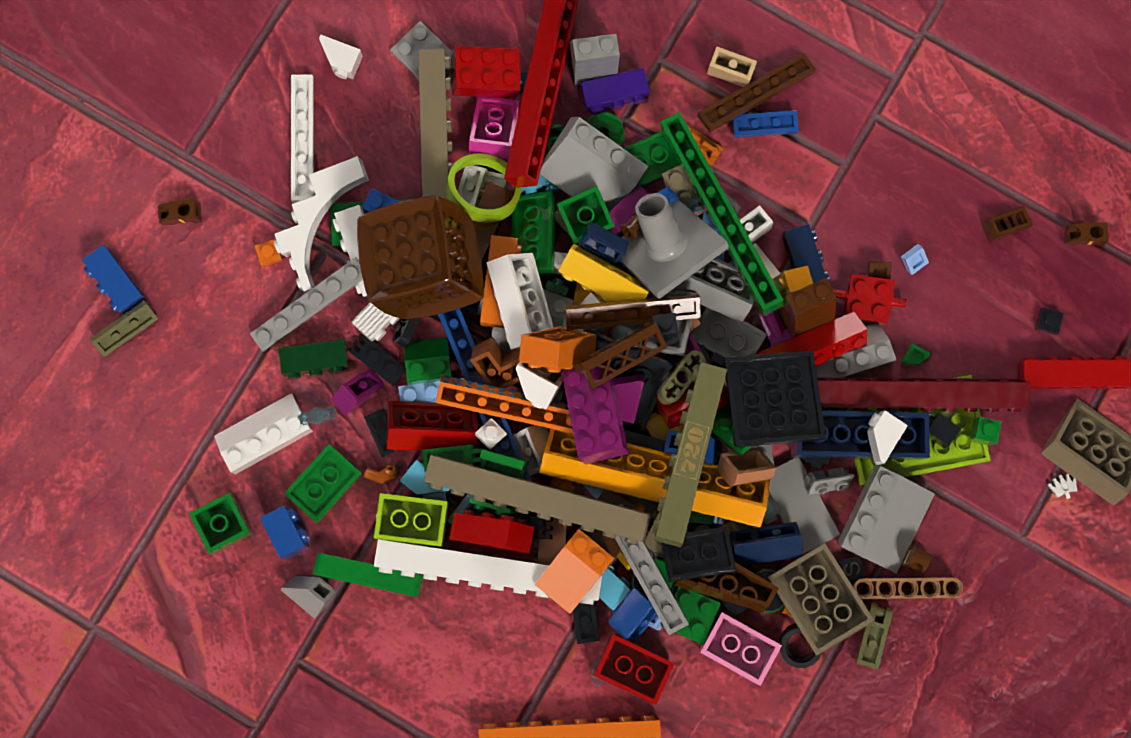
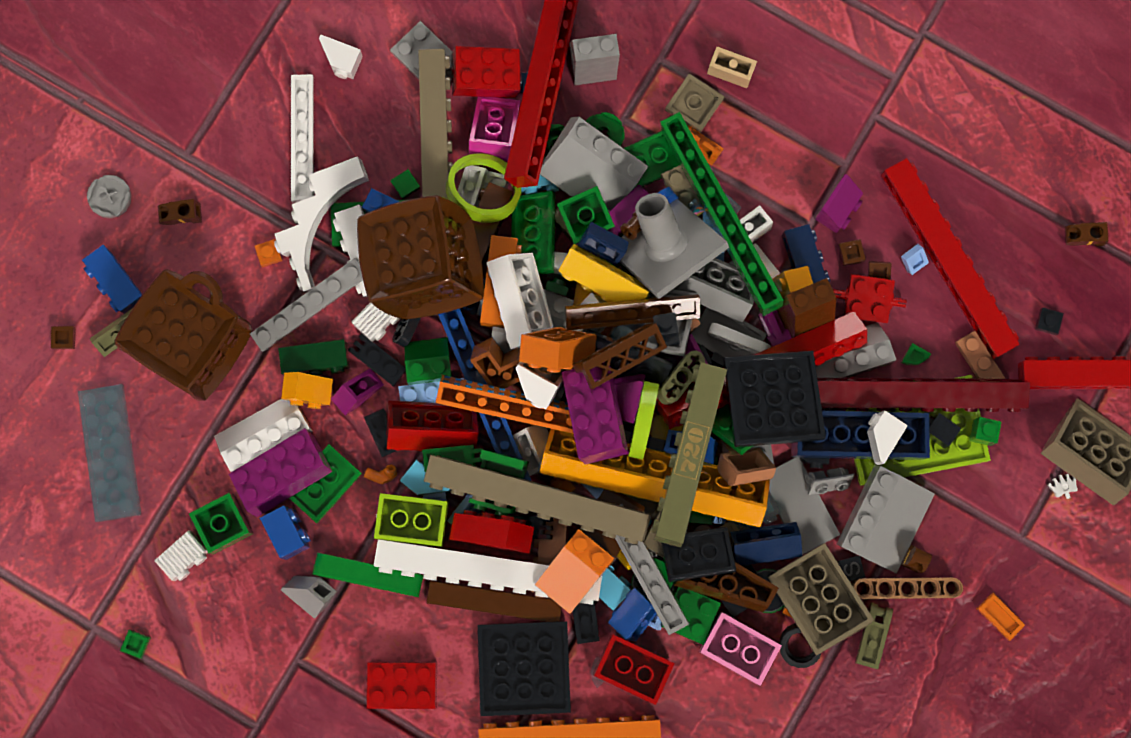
(63, 337): none -> reddish brown plate
(109, 196): none -> light grey tile
(109, 453): none -> clear light blue plate
(135, 644): none -> green tile
(182, 556): none -> white brick
(185, 333): none -> reddish brown piece
(280, 472): none -> magenta brick
(306, 389): none -> light orange brick
(317, 415): clear light blue axle -> none
(401, 685): none -> red brick
(405, 184): none -> green tile
(490, 434): white plate -> none
(493, 602): none -> reddish brown tile
(523, 668): none -> black plate
(615, 91): dark purple brick -> none
(643, 420): none -> lime piece
(695, 102): none -> dark tan plate
(737, 339): none -> white beam
(756, 92): reddish brown plate -> none
(765, 124): blue plate -> none
(840, 204): none -> magenta slope
(851, 252): none -> reddish brown plate
(949, 258): none -> red brick
(978, 357): none -> nougat plate
(993, 227): reddish brown slope -> none
(1000, 616): none -> orange tile

